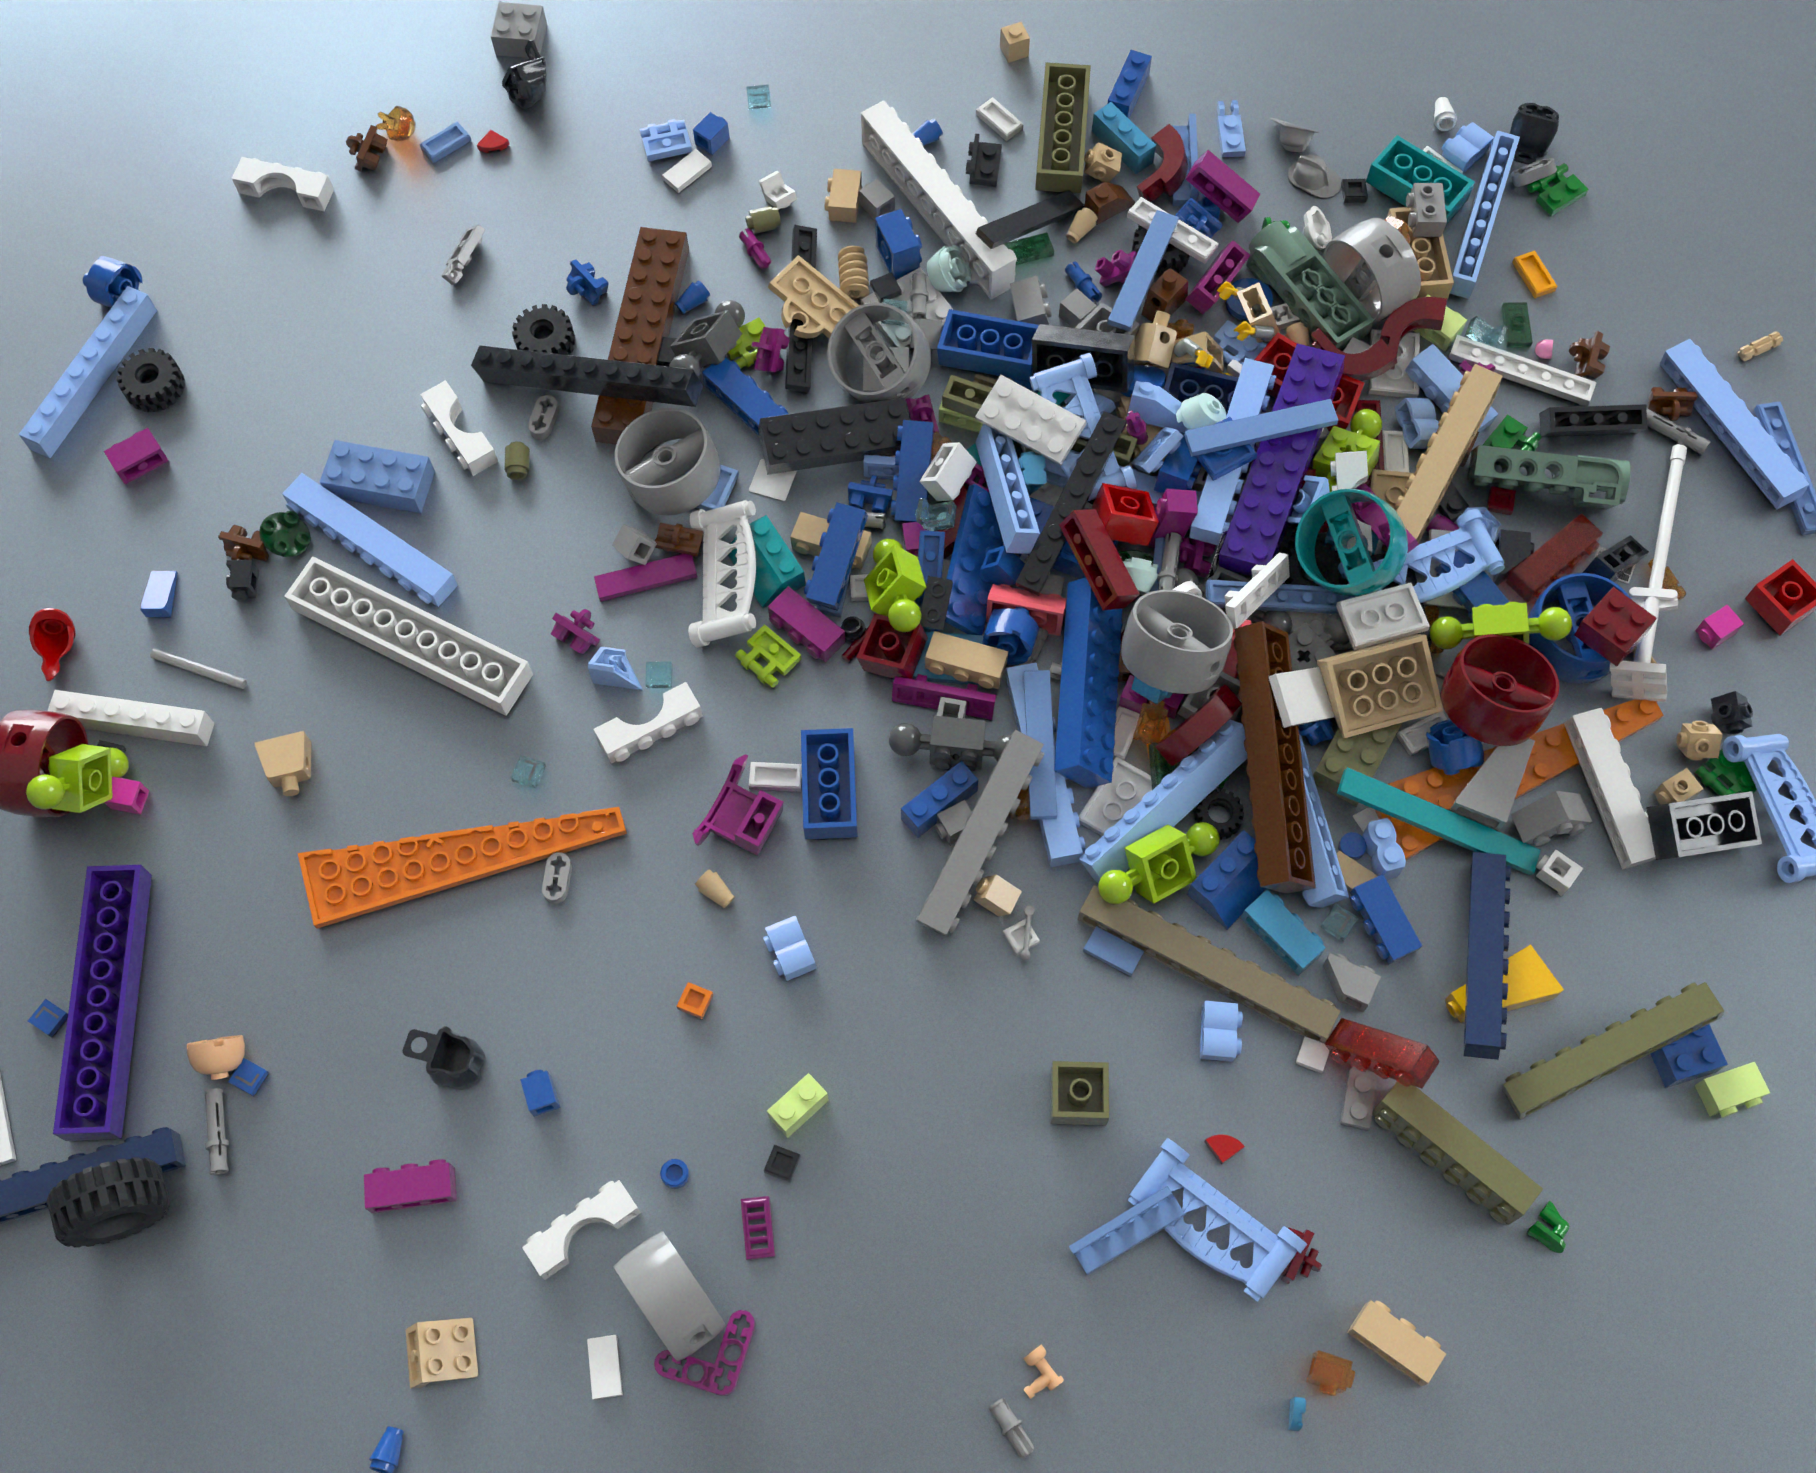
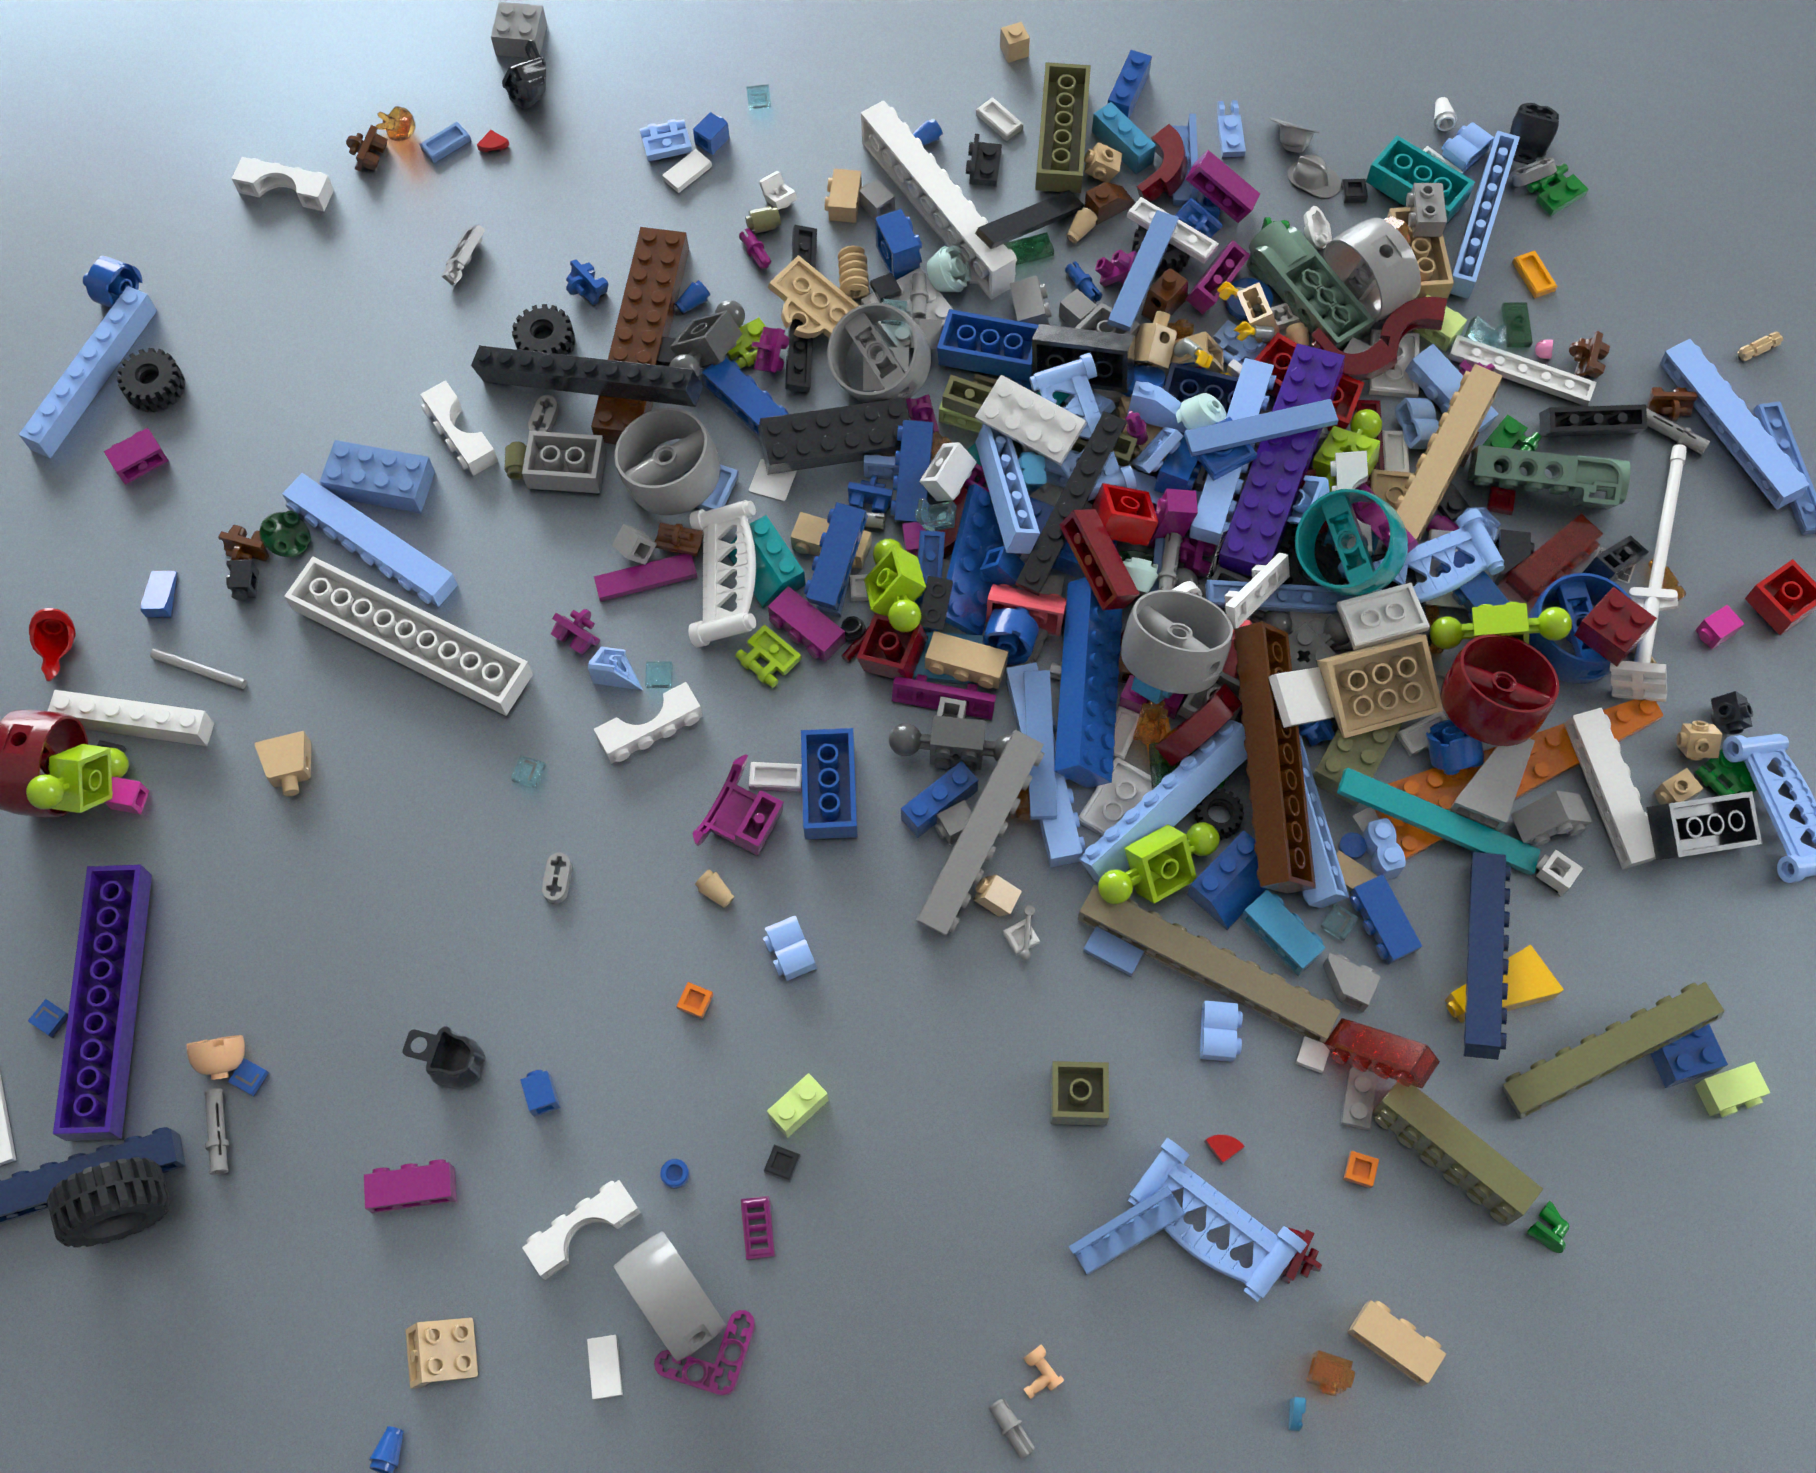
(383, 874): orange wing -> none
(564, 461): none -> light grey brick
(1361, 1169): none -> orange plate

